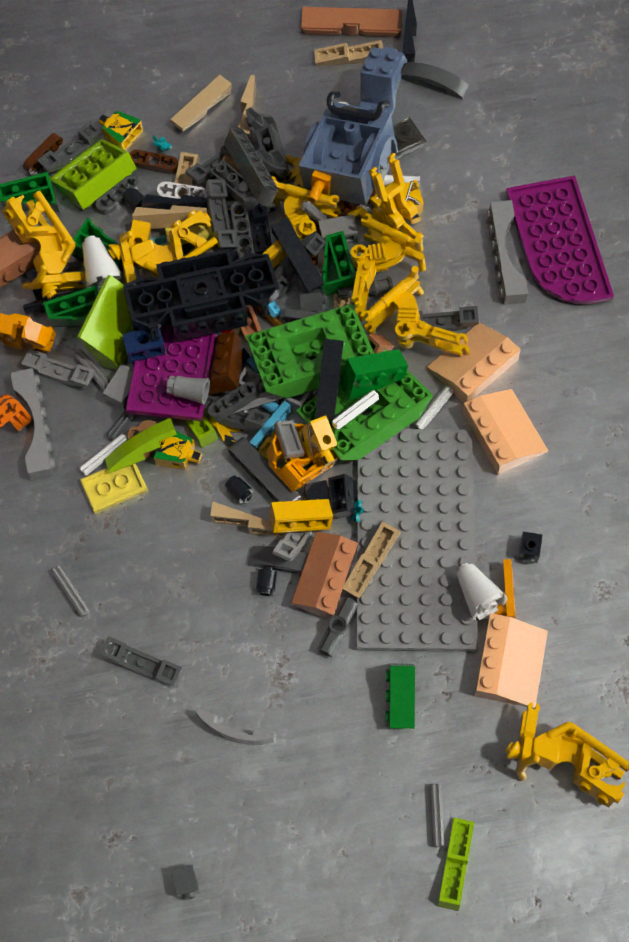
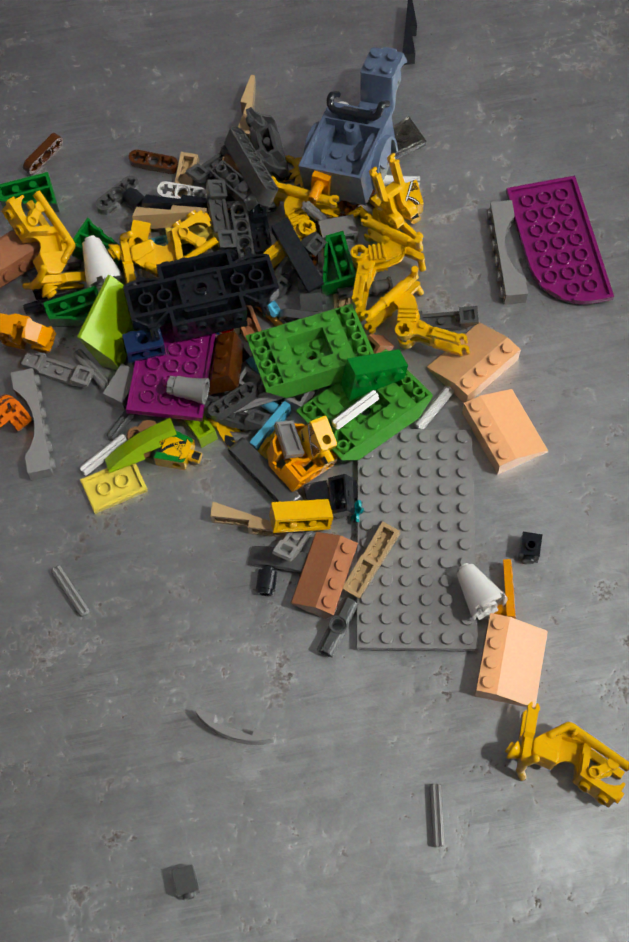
(85, 139): dark grey slope -> none
(93, 173): lime slope -> none
(121, 129): torso -> none
(140, 662): dark grey slope -> none
(162, 144): teal plant -> none
(198, 106): tan slope -> none
(239, 489): black brick -> none
(329, 378): black slope -> none
(343, 54): tan slope -> none
(351, 21): nougat piece -> none
(400, 696): green wedge -> none
(436, 76): dark grey slope -> none
(456, 864): lime slope -> none

